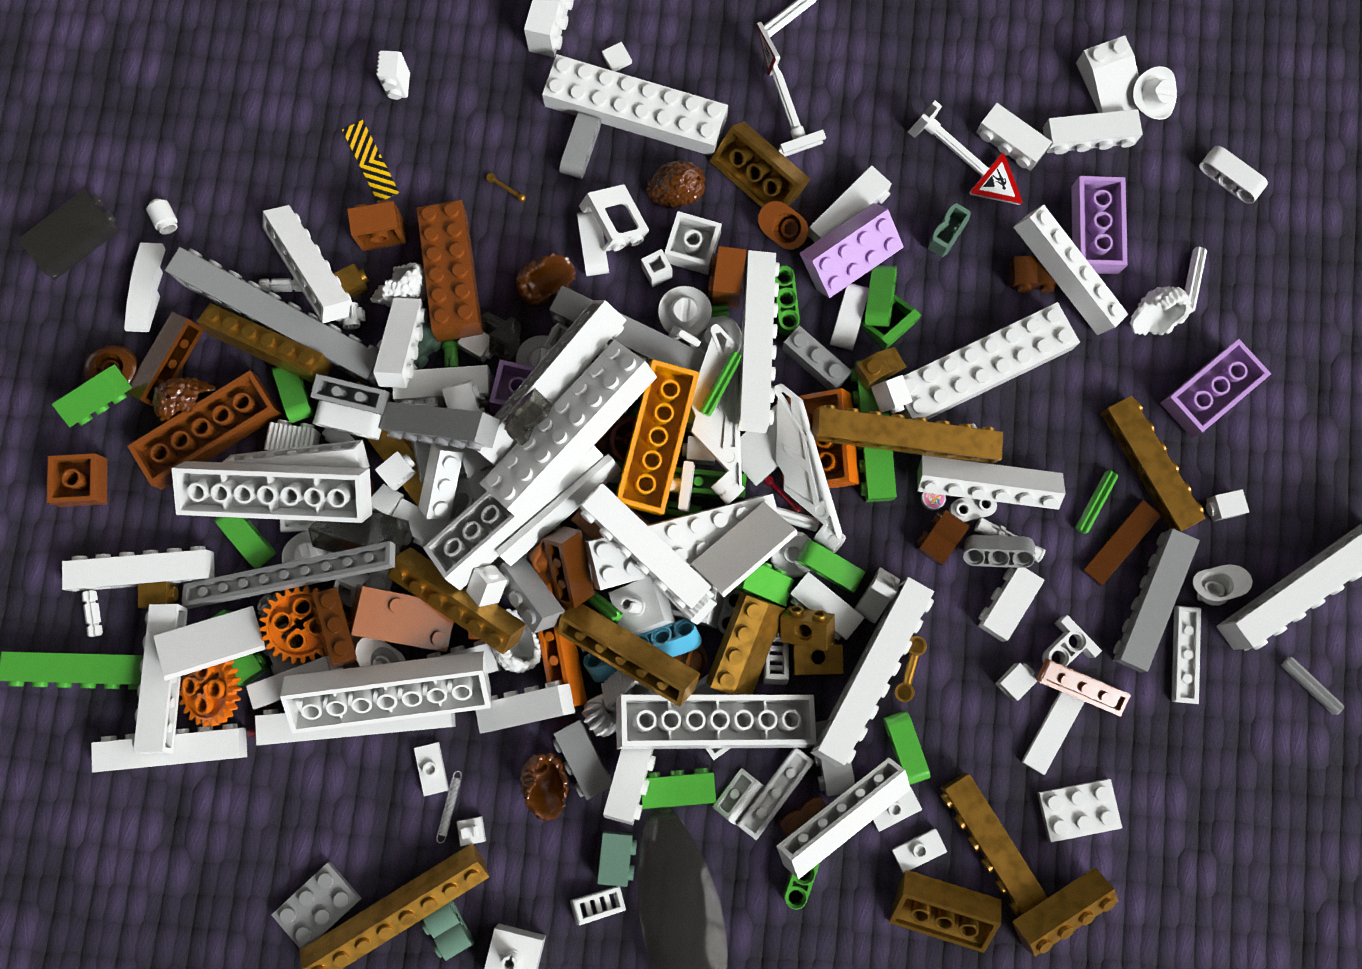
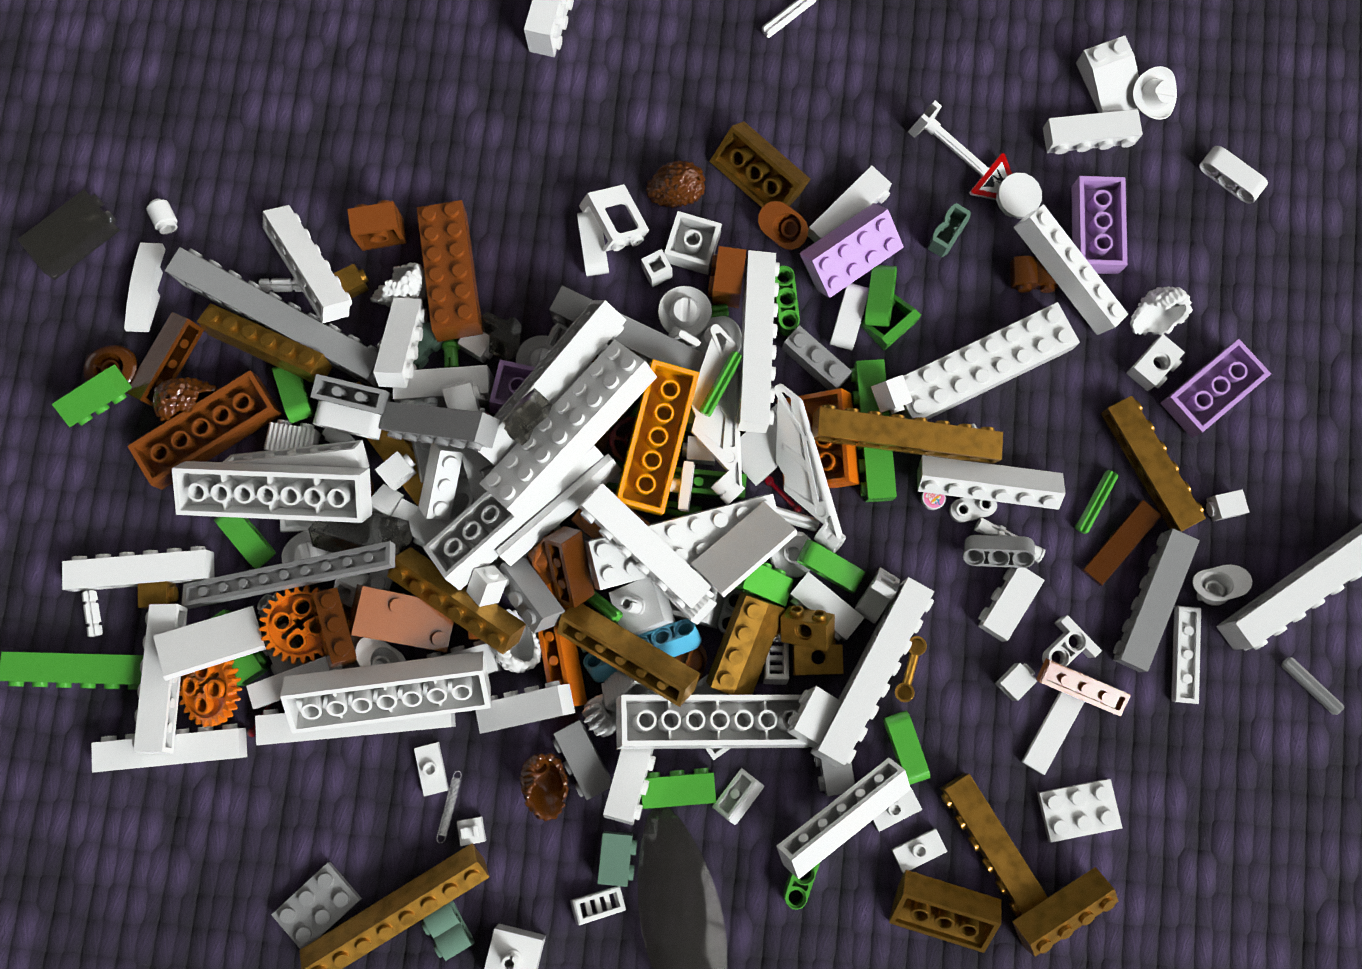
(77, 480): dark orange brick -> none
(356, 315): white gear -> none
(370, 161): sticker -> none
(393, 74): white brick -> none
(492, 179): pearl gold hinge -> none
(542, 278): reddish brown piece -> none
(580, 145): light grey beam -> none
(617, 57): white tile -> none
(635, 105): white brick -> none
(775, 793): white tile -> none
(797, 817): reddish brown brick -> none
(800, 139): white piece -> none
(813, 716): none -> white brick
(879, 367): pearl gold slope -> none
(942, 537): reddish brown brick -> none
(1013, 137): white brick -> none
(1018, 195): none -> white tile
(1145, 371): none -> white brick
(1195, 274): white axle -> none

